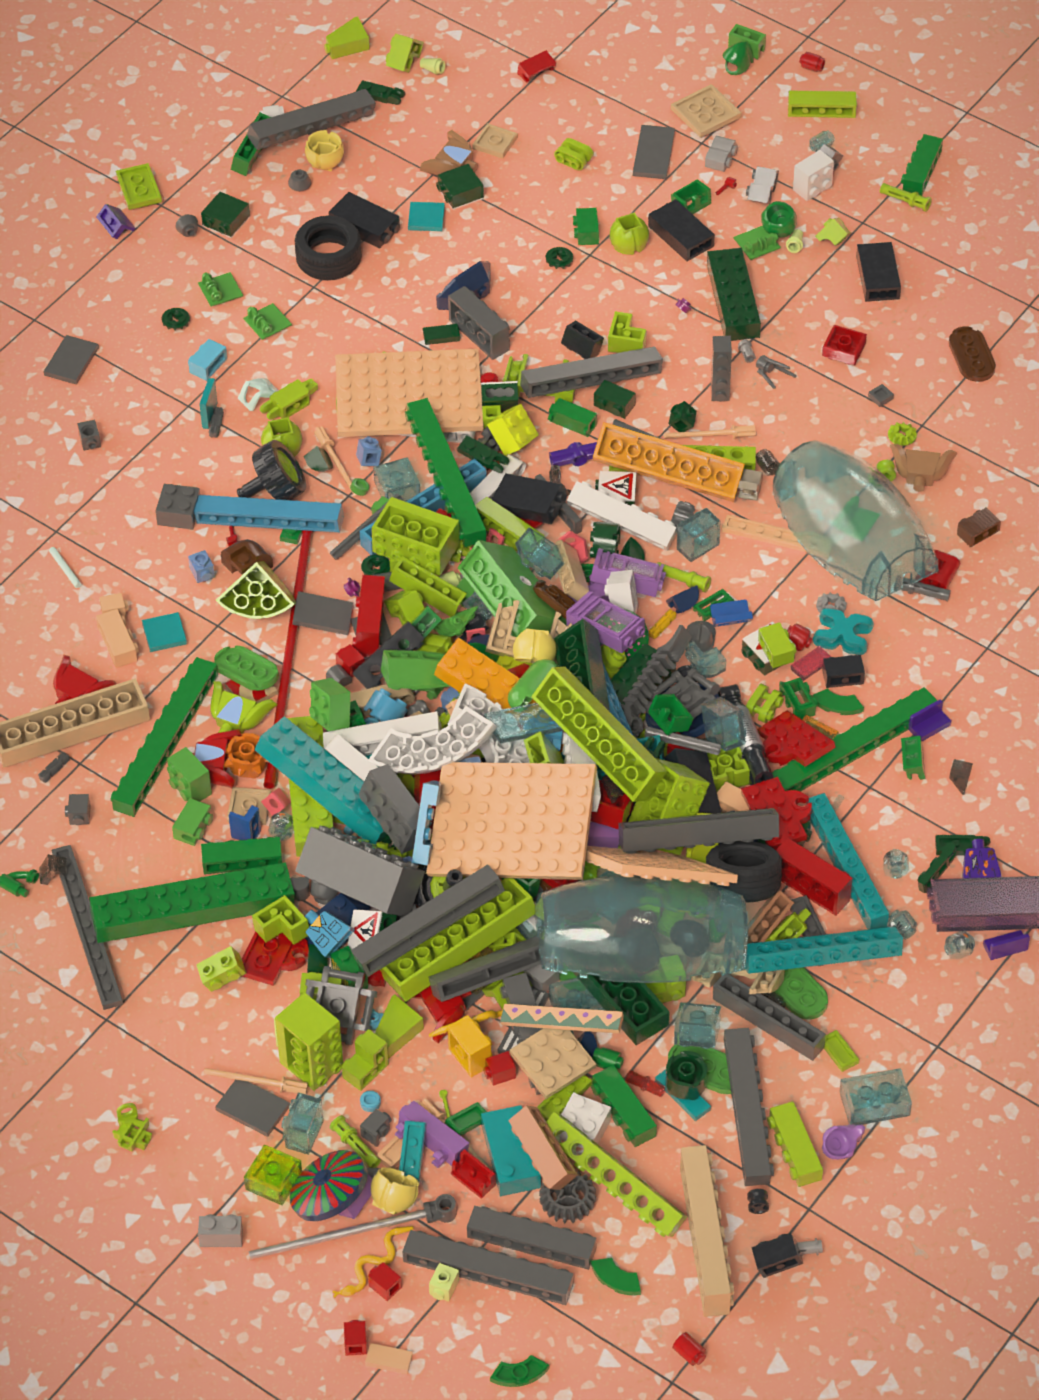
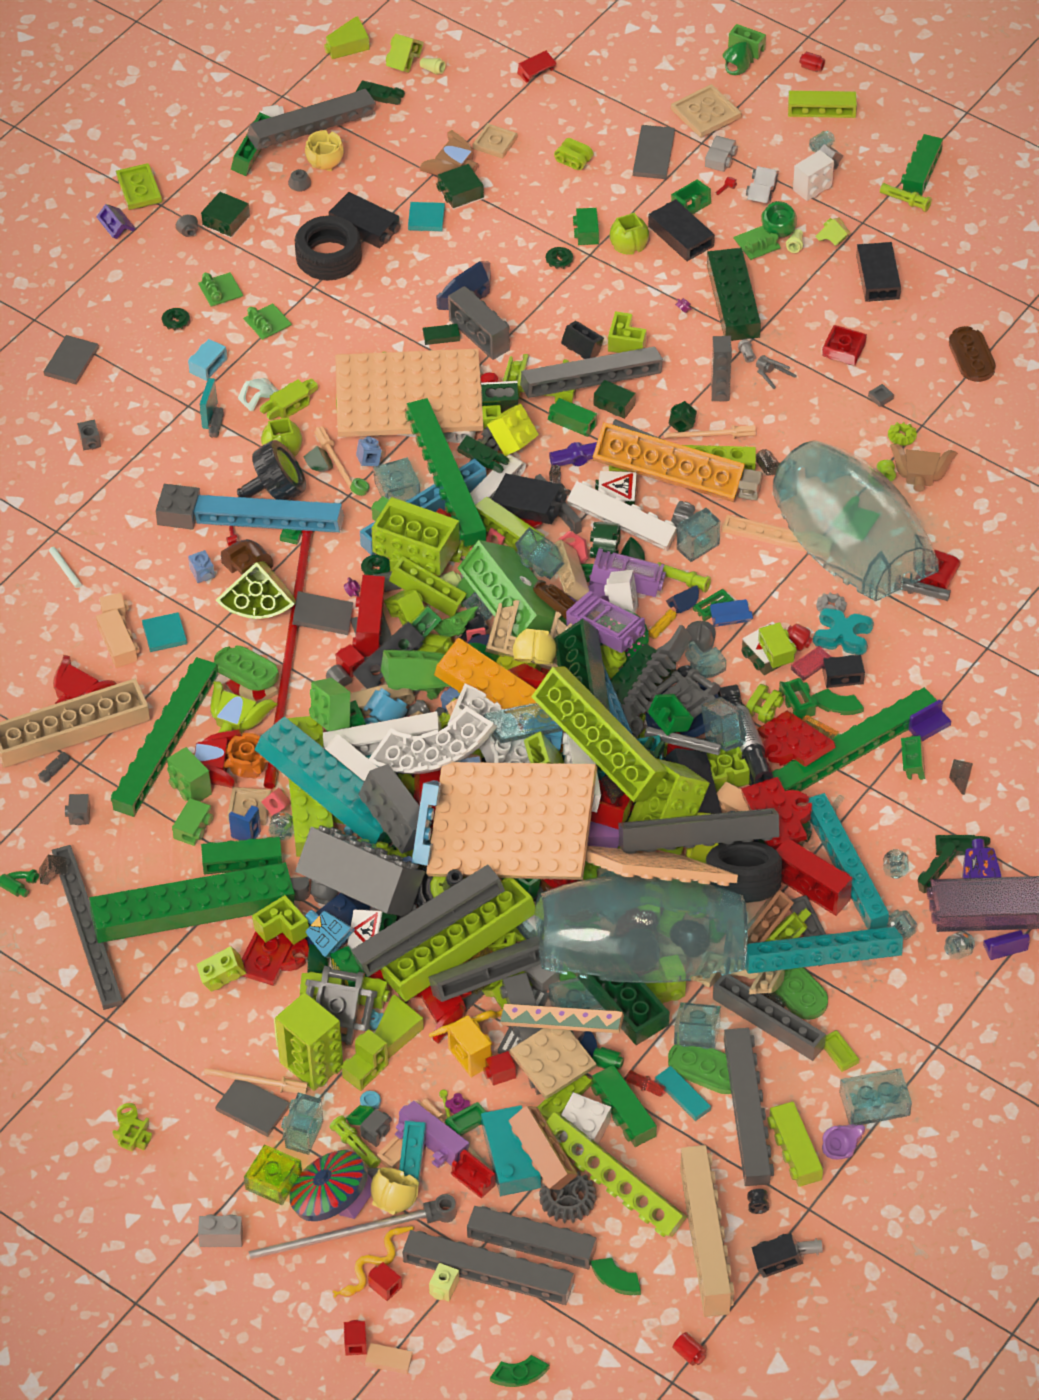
(354, 537): dark grey axle -> none
(359, 1115): none -> green plate
(381, 987): none -> lime brick
(457, 1099): none -> magenta plate
(526, 686): bright green brick -> none
(686, 1075): dark green brick -> none
(978, 527): reddish brown brick -> none

